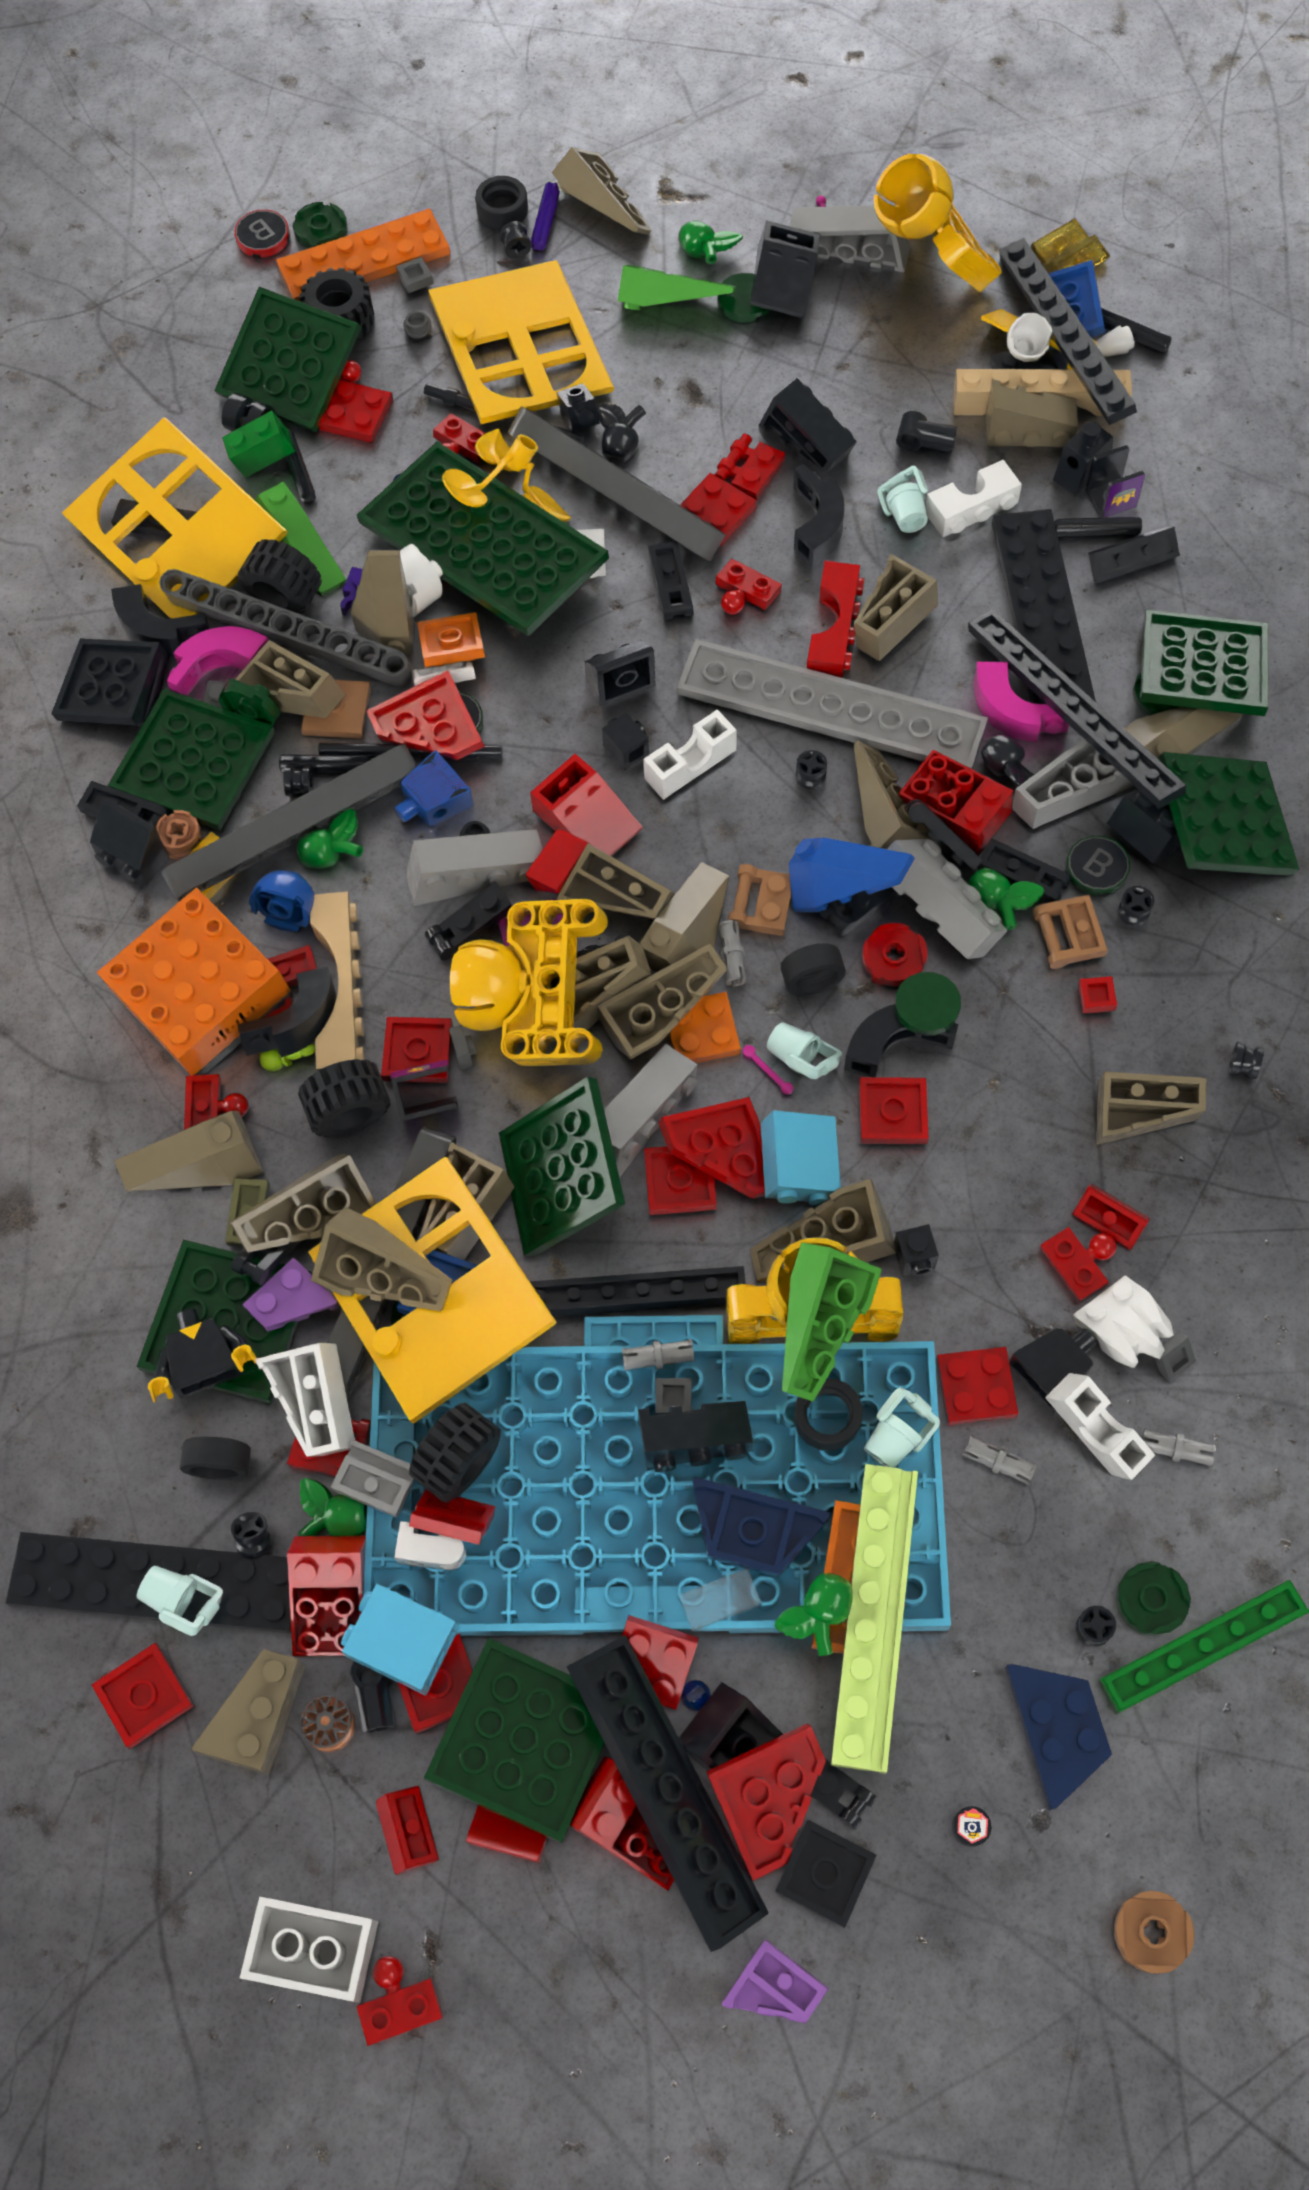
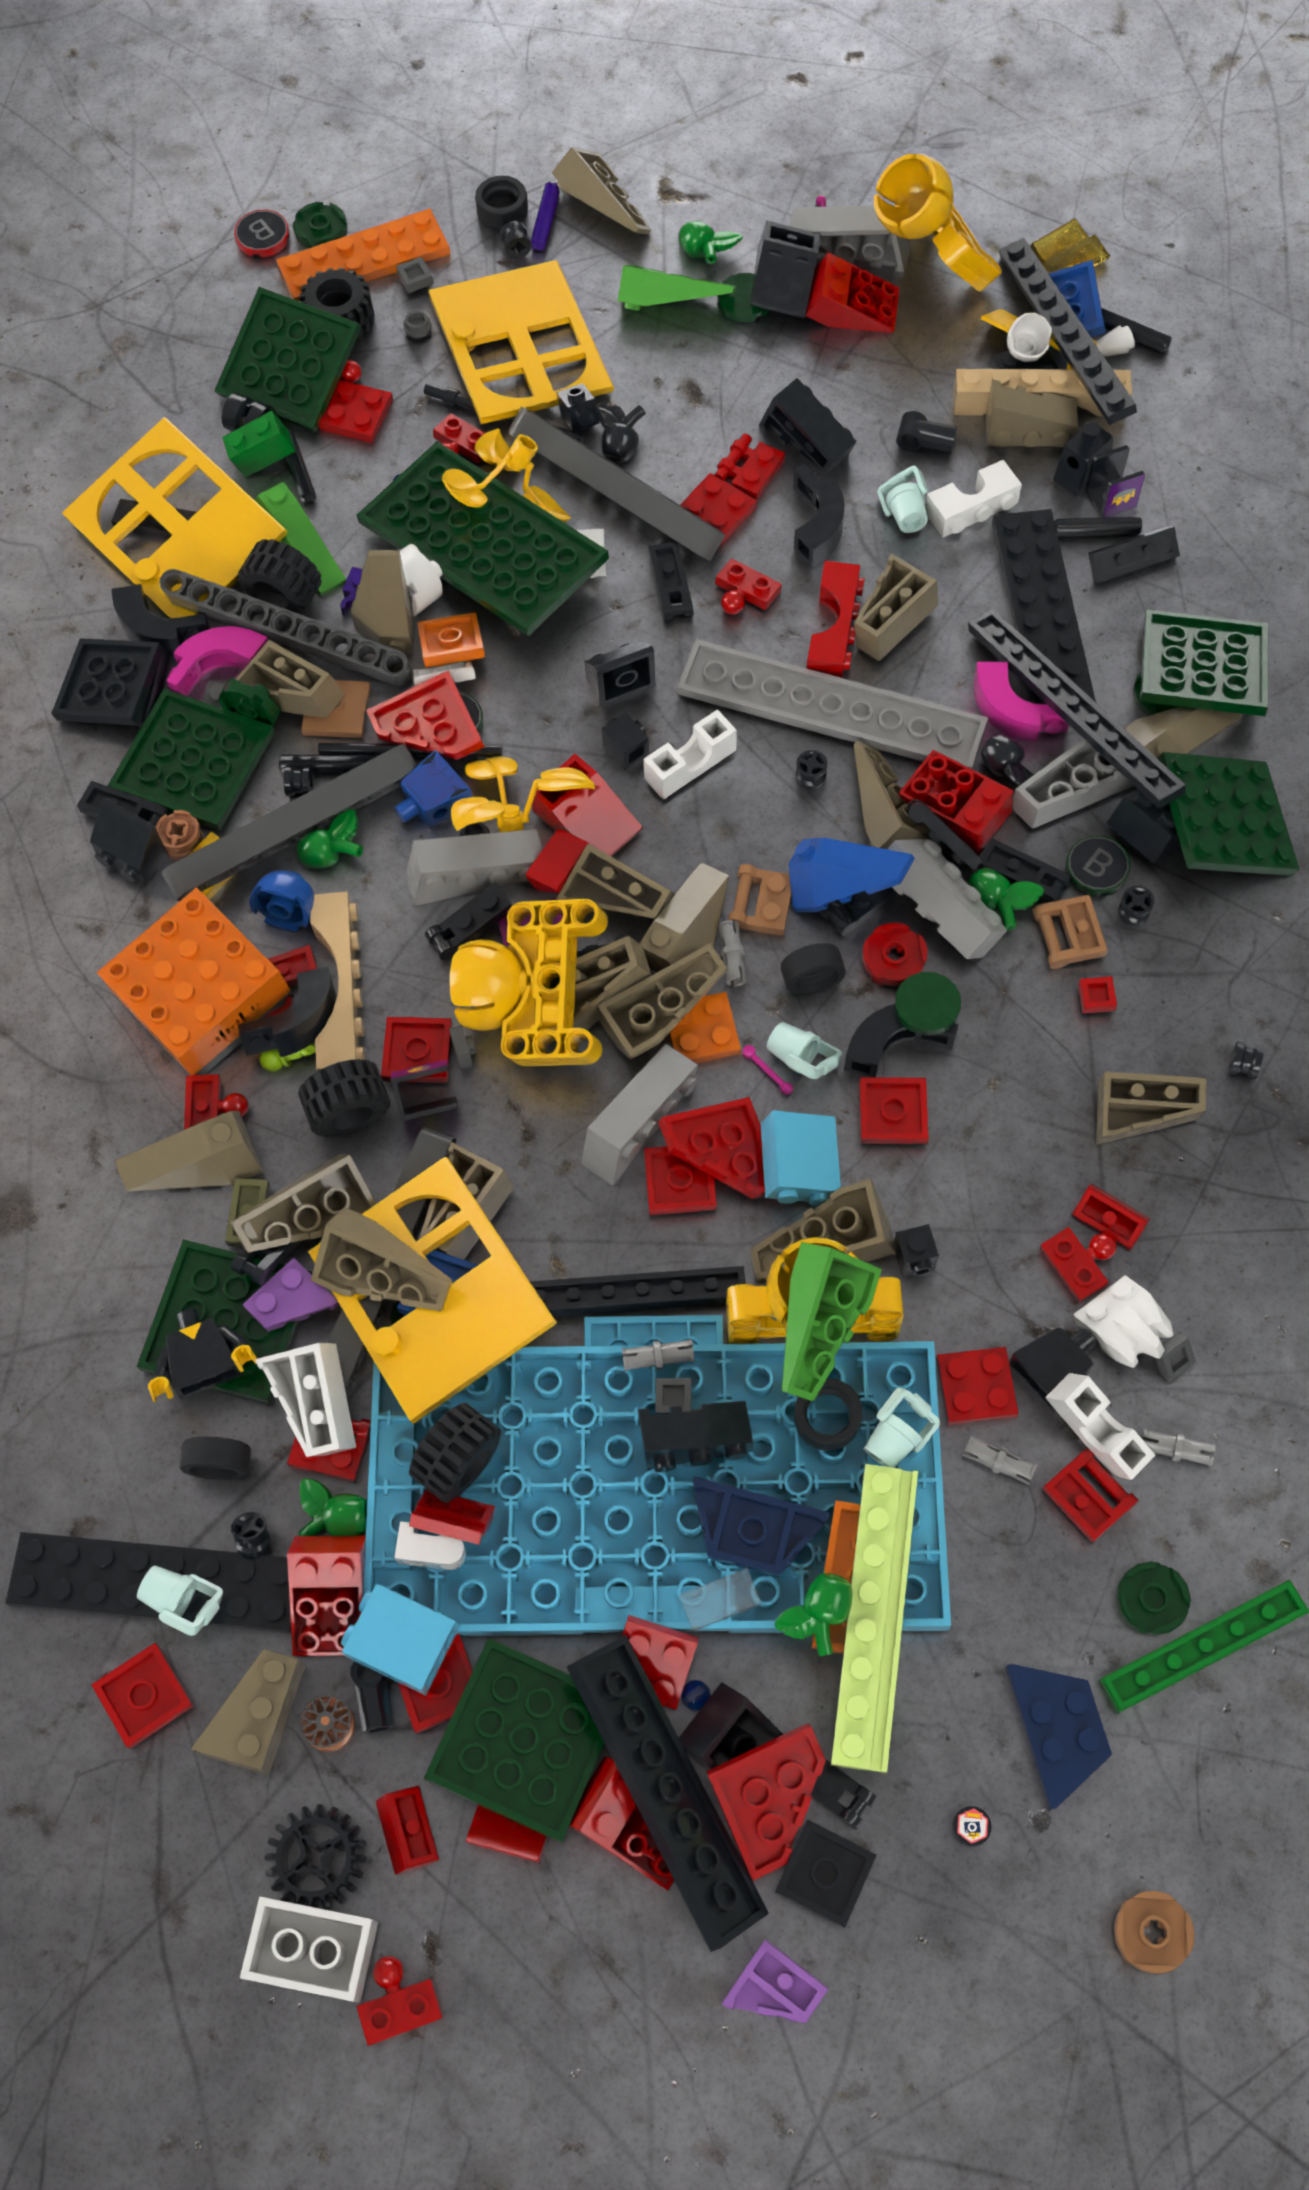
(332, 1848): none -> black gear
(374, 1479): light grey plate -> none
(508, 816): none -> yellow plant
(561, 1167): dark green plate -> none
(851, 297): none -> red slope
(1082, 1502): none -> red plate
(1102, 1623): black wheel -> none

